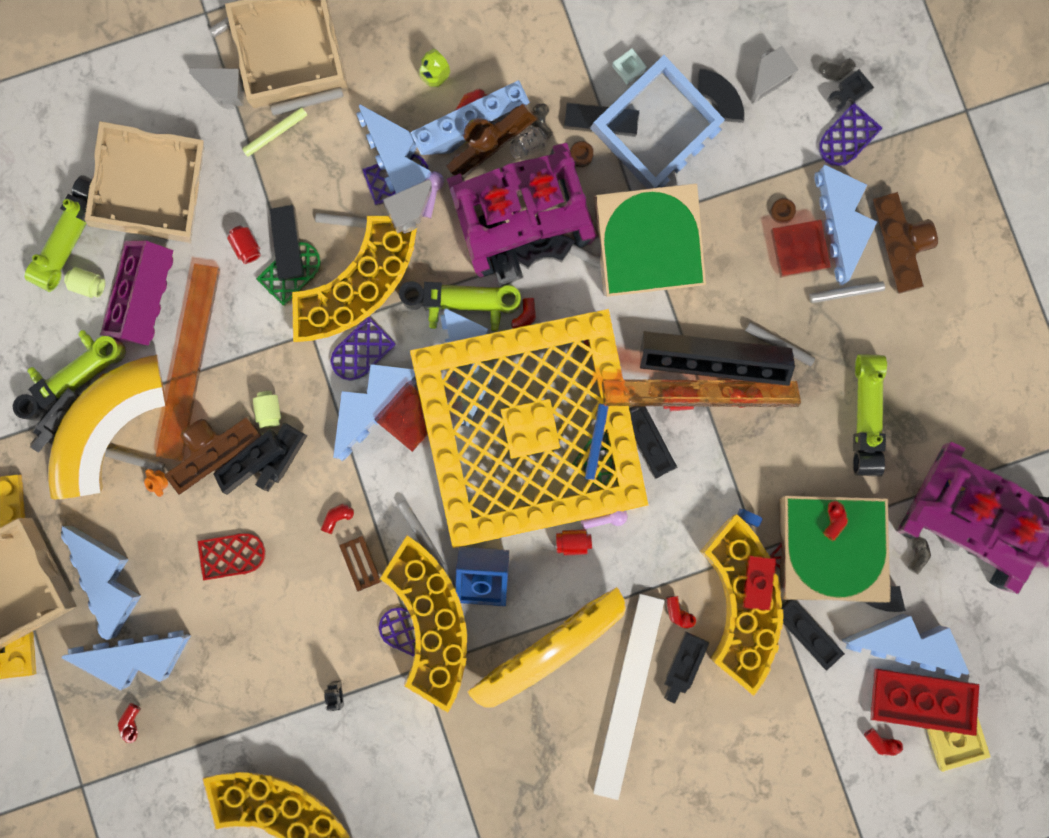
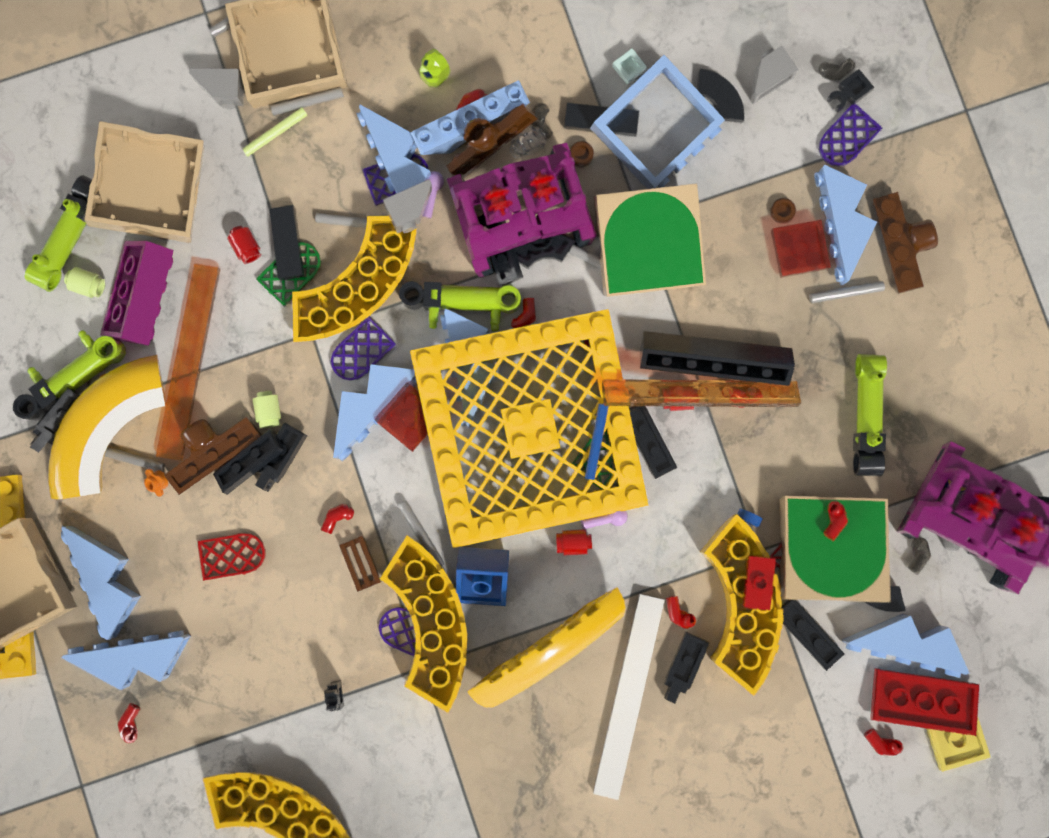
(775, 341): light grey bar -> none

